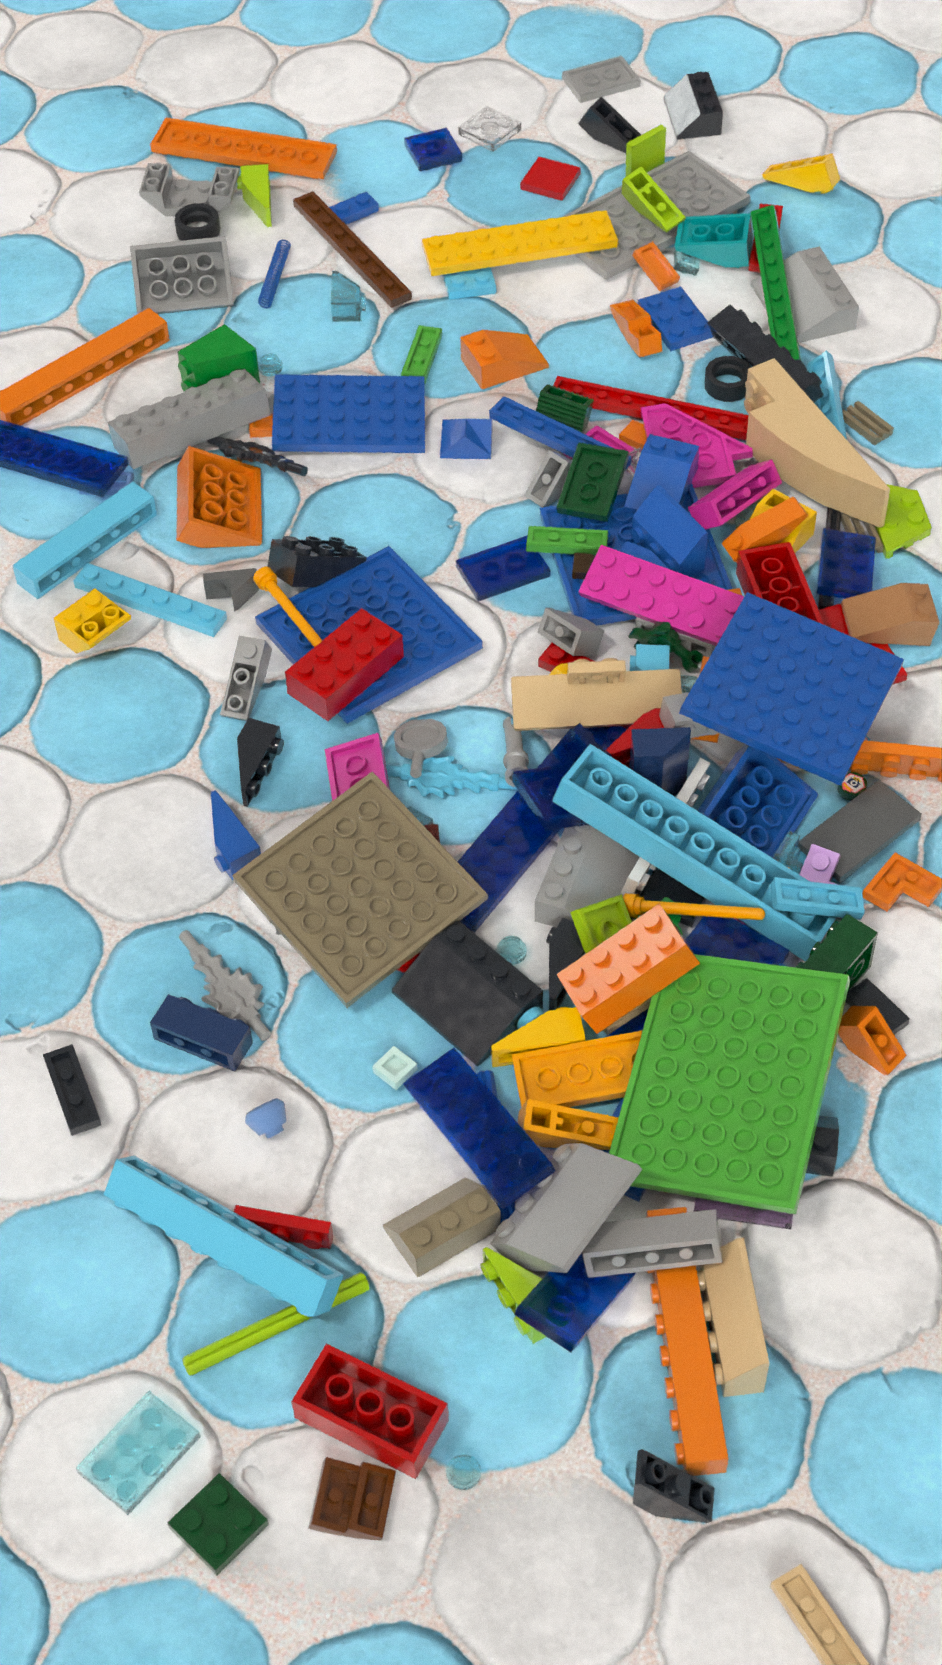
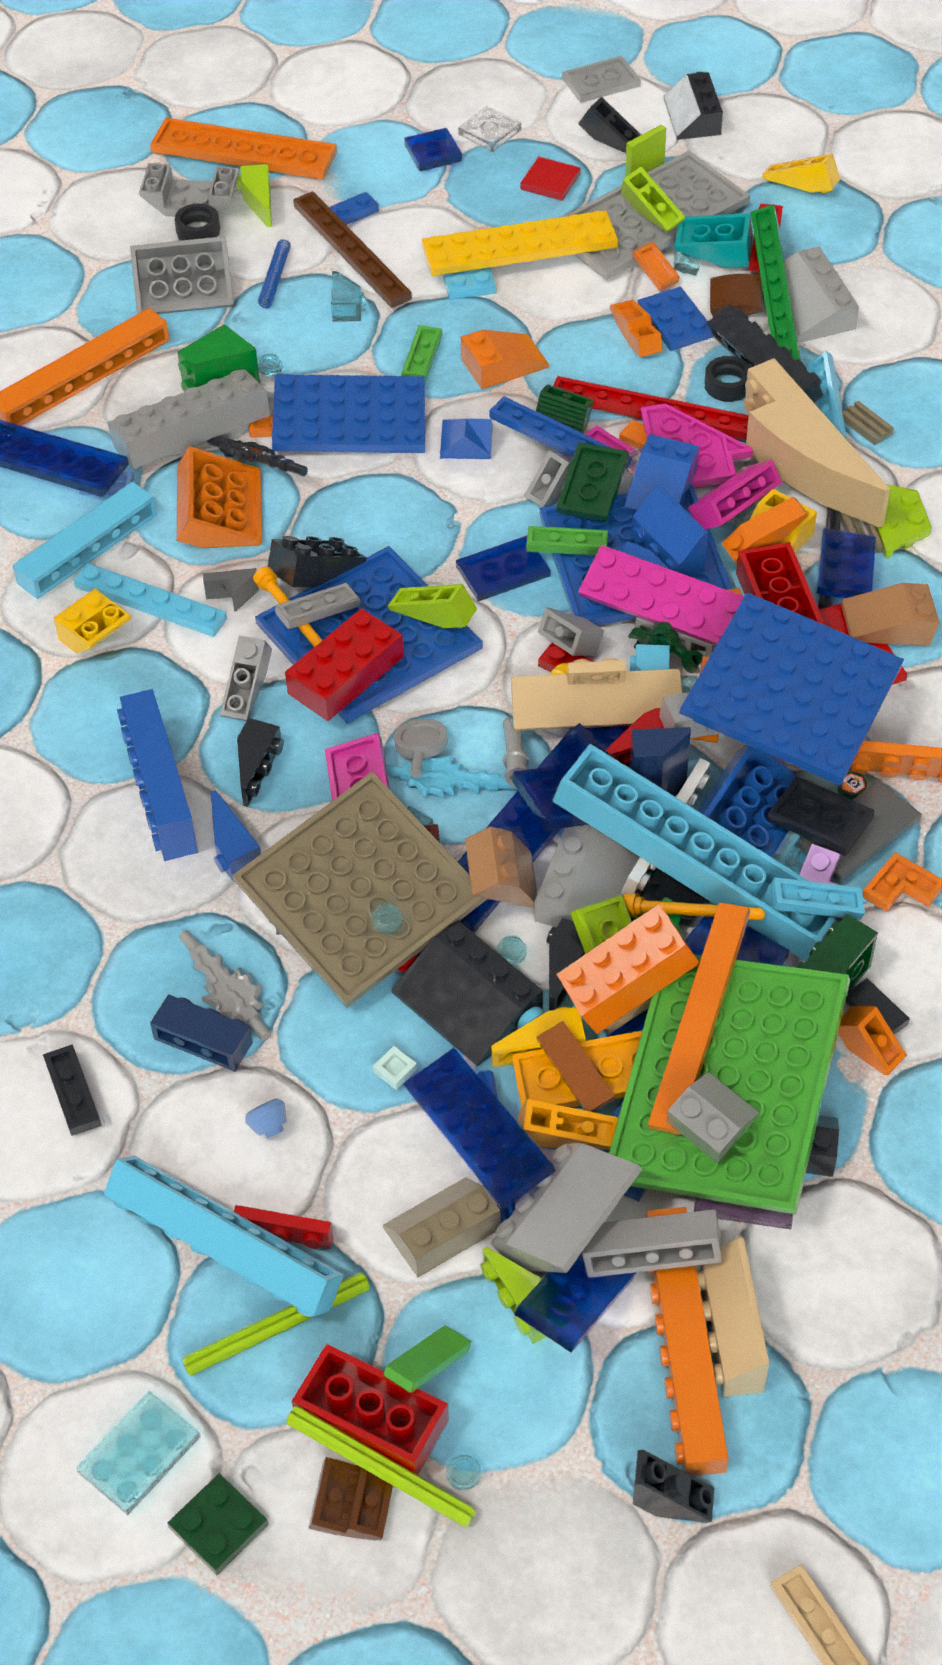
(156, 775): none -> blue brick
(317, 605): none -> light grey tile
(381, 1466): none -> lime axle
(386, 918): none -> clear light blue plate
(427, 1358): none -> bright green tile
(439, 605): none -> lime slope
(501, 867): none -> medium nougat slope
(575, 1068): none -> dark orange tile
(581, 565): dark brown tile -> none
(701, 1010): none -> orange tile
(711, 1116): none -> light grey slope
(739, 290): none -> reddish brown slope
(821, 815): none -> black plate

